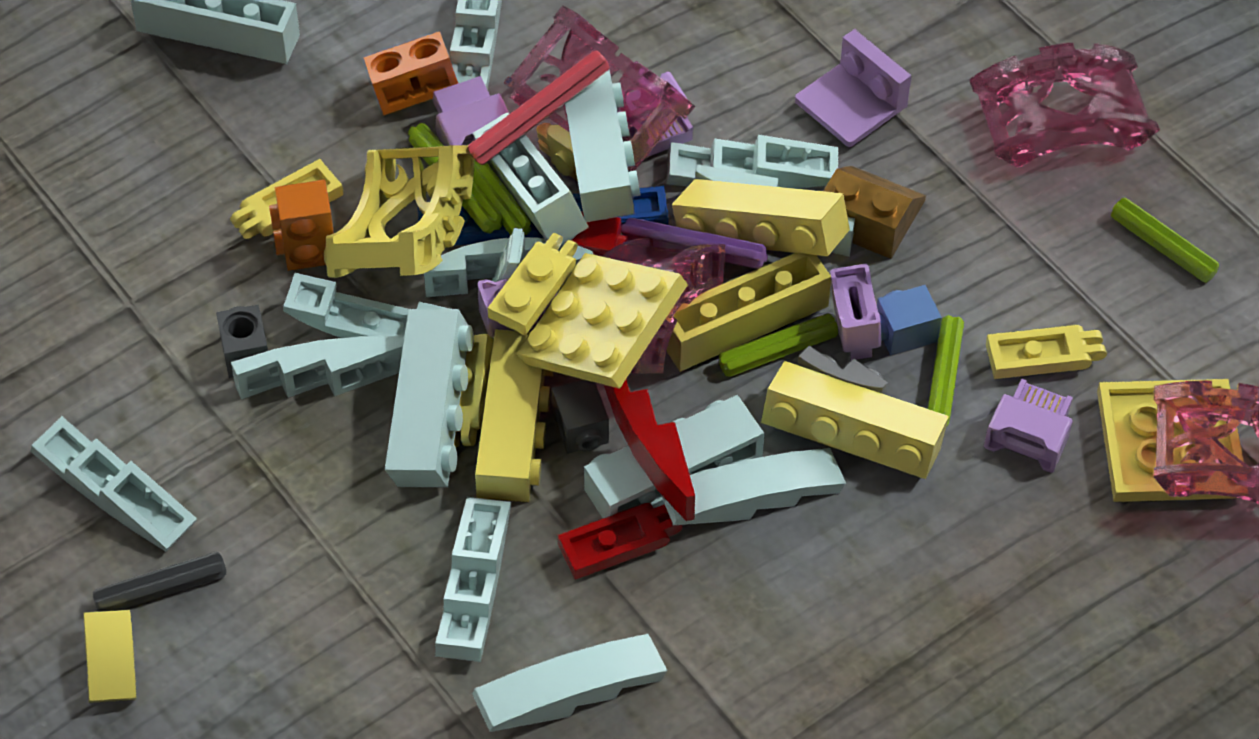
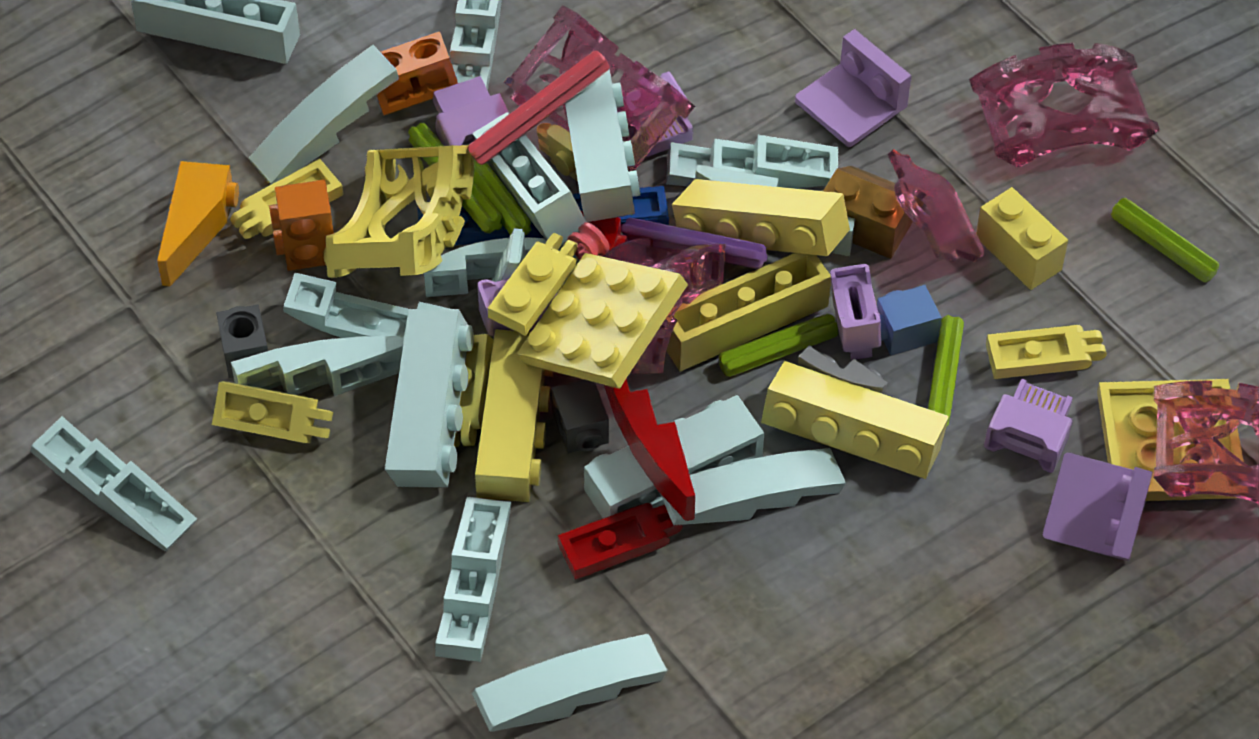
(109, 656): light yellow slope -> none
(160, 583): dark grey axle -> none
(195, 215): none -> light orange slope
(269, 413): none -> light yellow hinge
(323, 113): none -> light aqua slope
(589, 241): none -> coral bush
(948, 225): none -> clear pink piece
(1021, 238): none -> light yellow brick
(1097, 506): none -> lavender bracket

